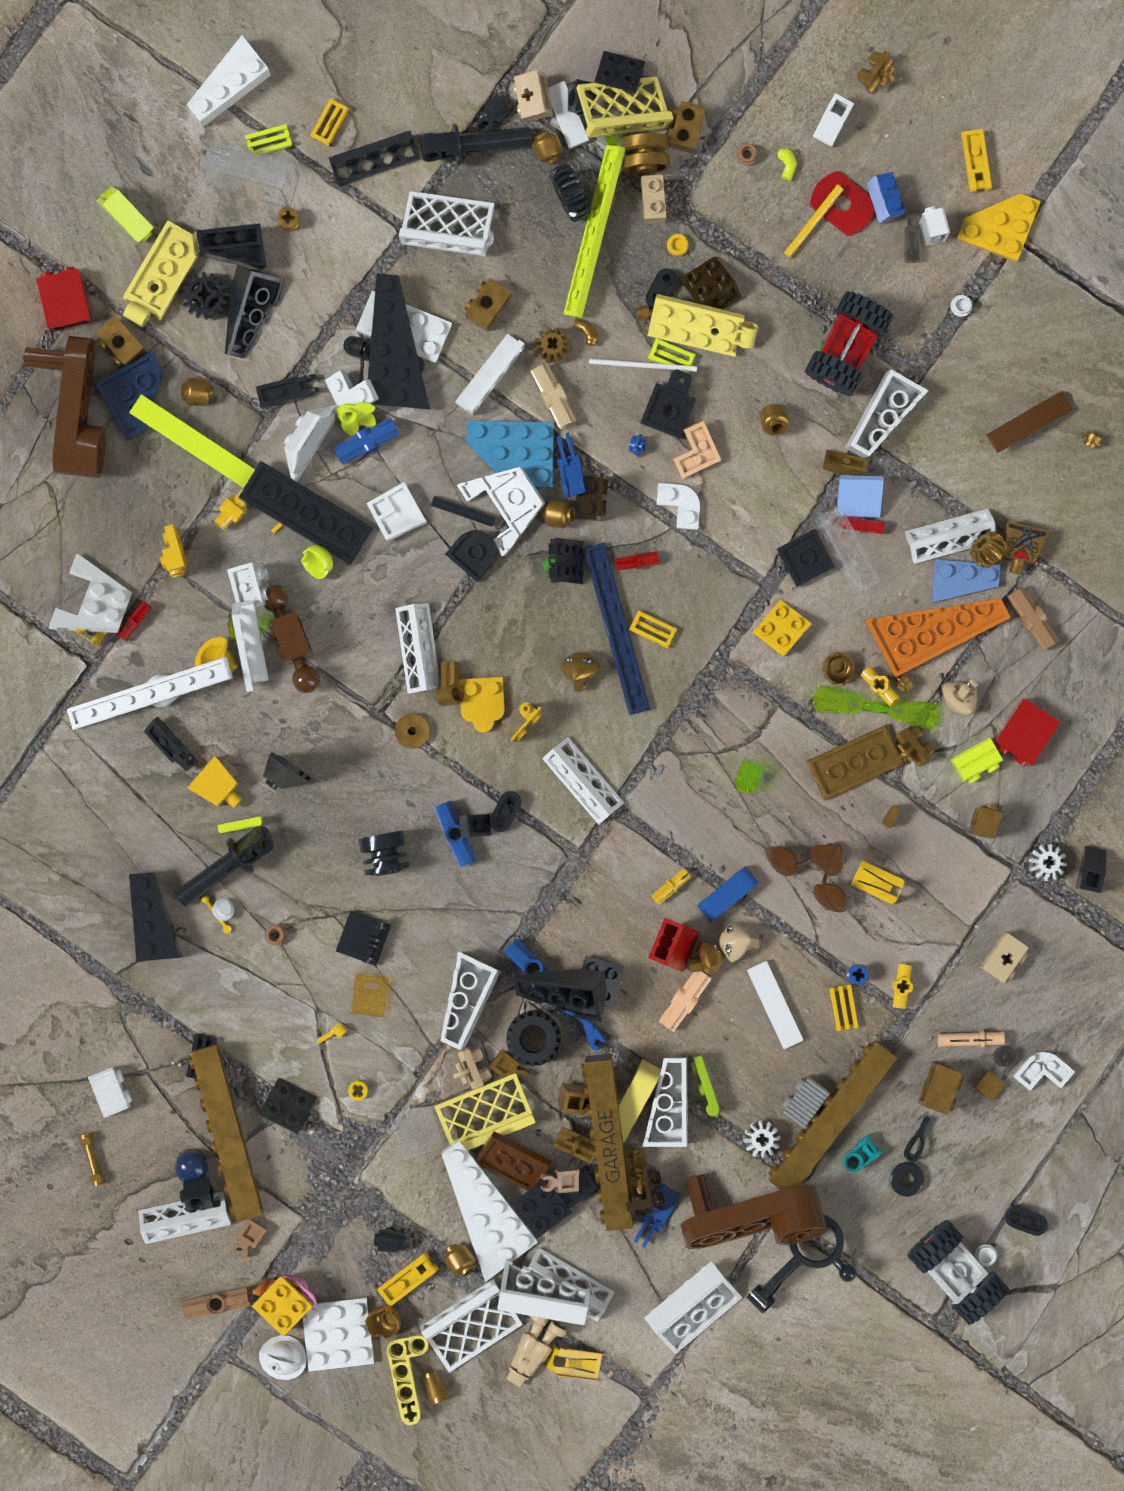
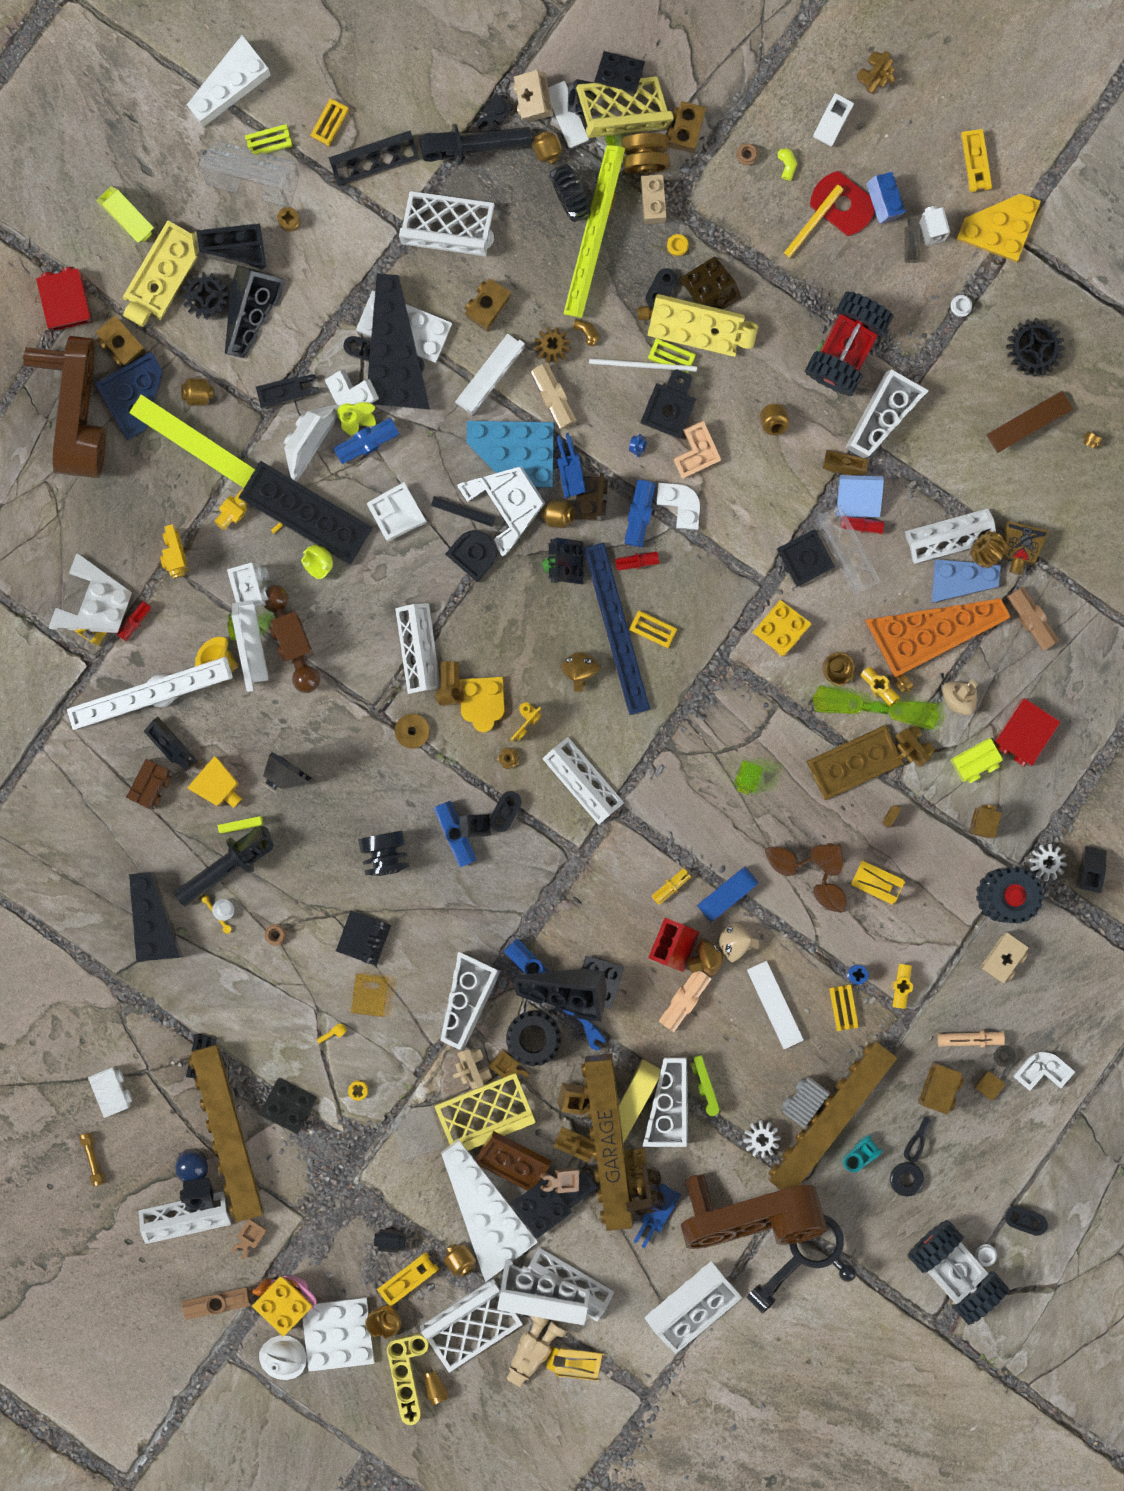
(149, 784): none -> reddish brown brick
(507, 764): none -> pearl gold plate
(639, 513): none -> blue piece
(1010, 895): none -> black plate
(1037, 356): none -> black gear

